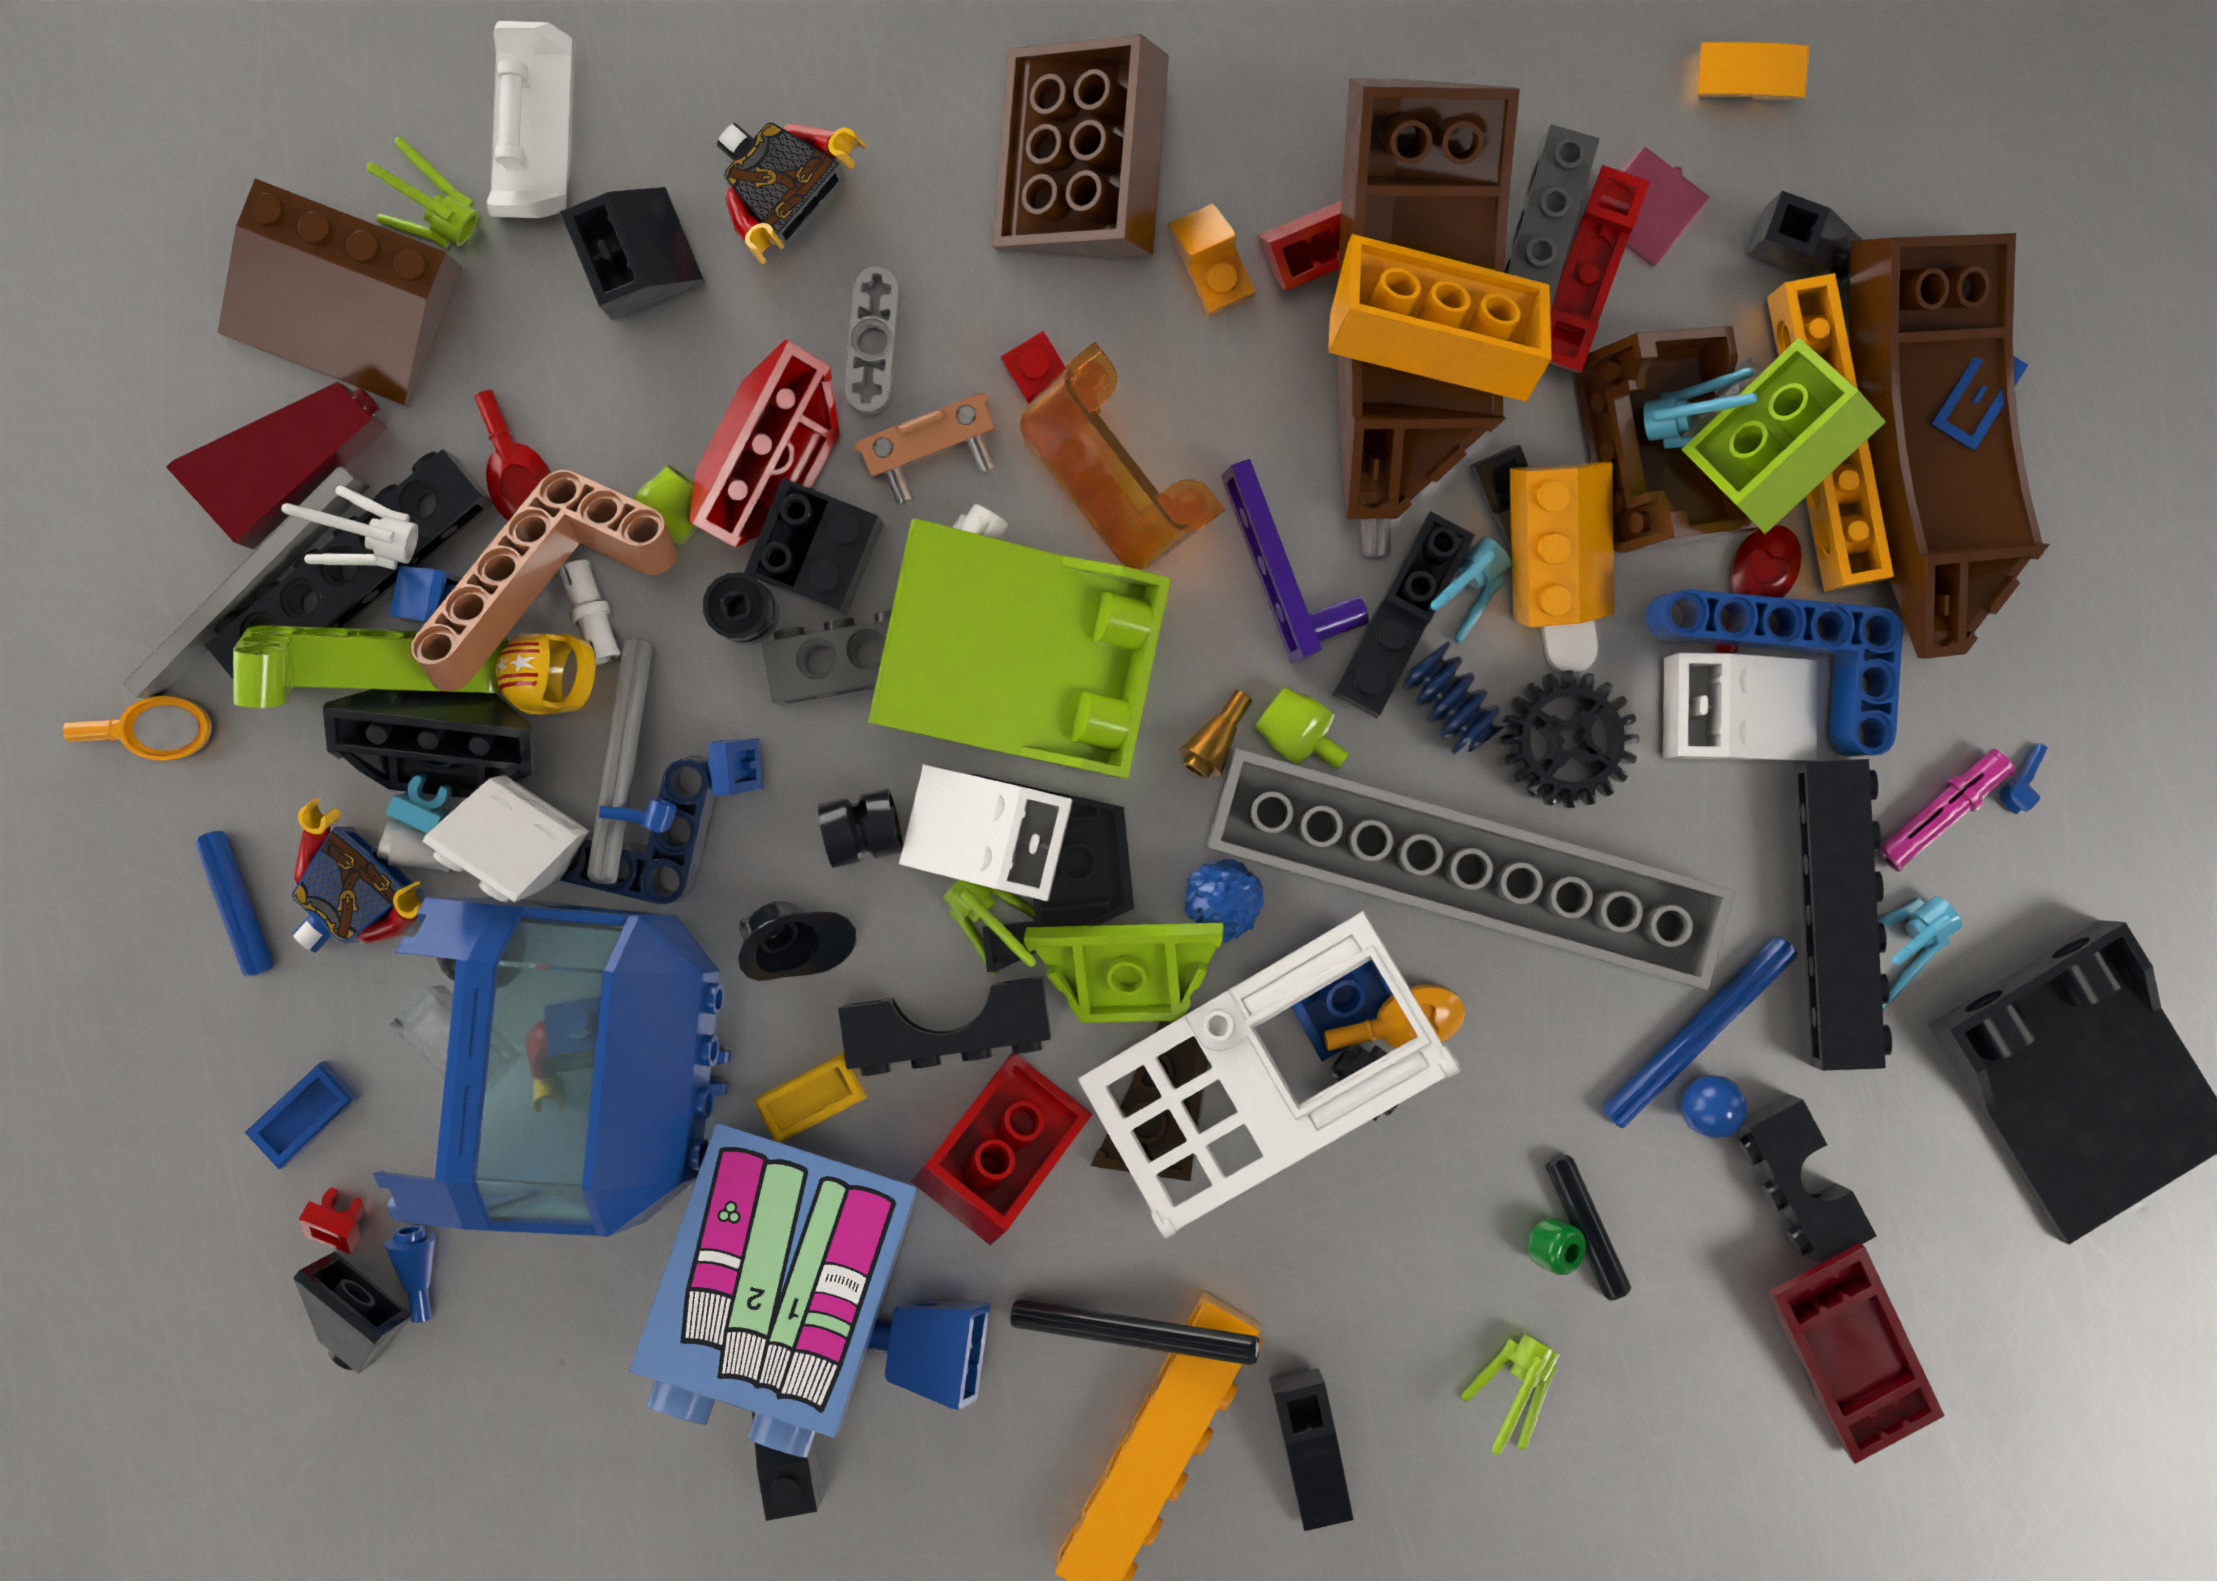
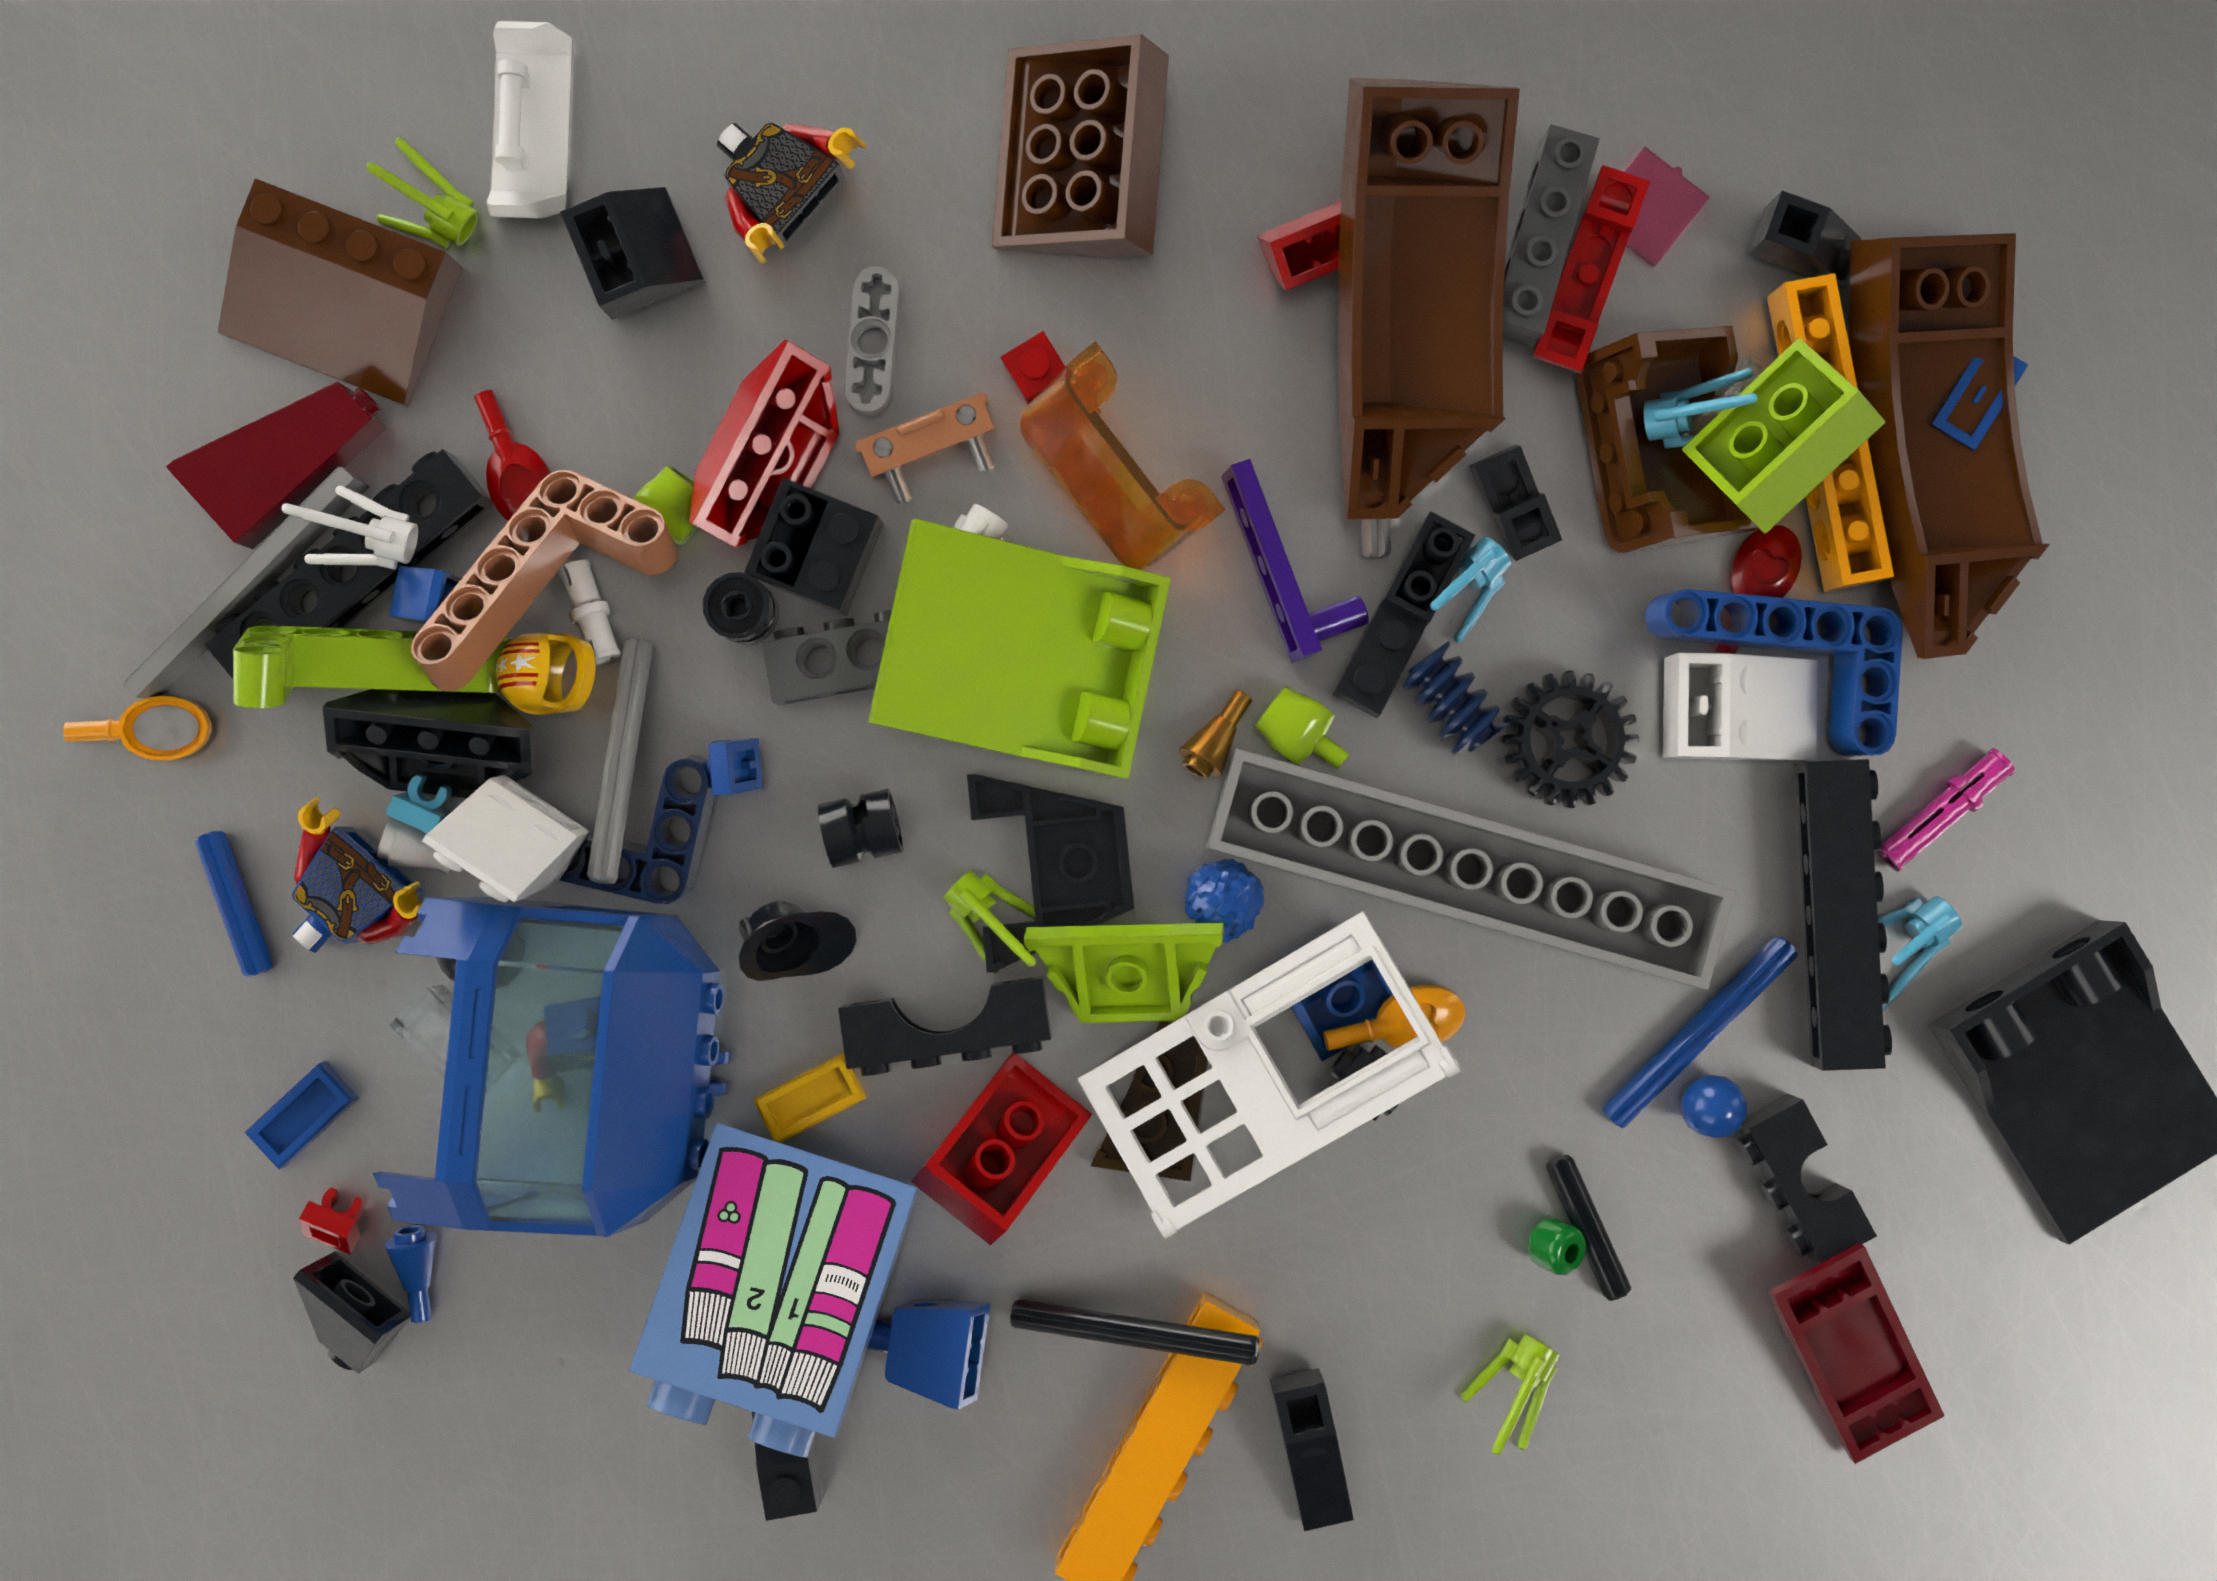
(655, 818): blue hand -> none
(986, 832): white slope -> none
(1211, 259): light orange slope -> none
(1441, 318): light orange slope -> none
(1562, 543): light orange slope -> none
(1570, 646): white tile -> none
(1753, 70): light orange slope -> none
(2018, 793): blue hand -> none

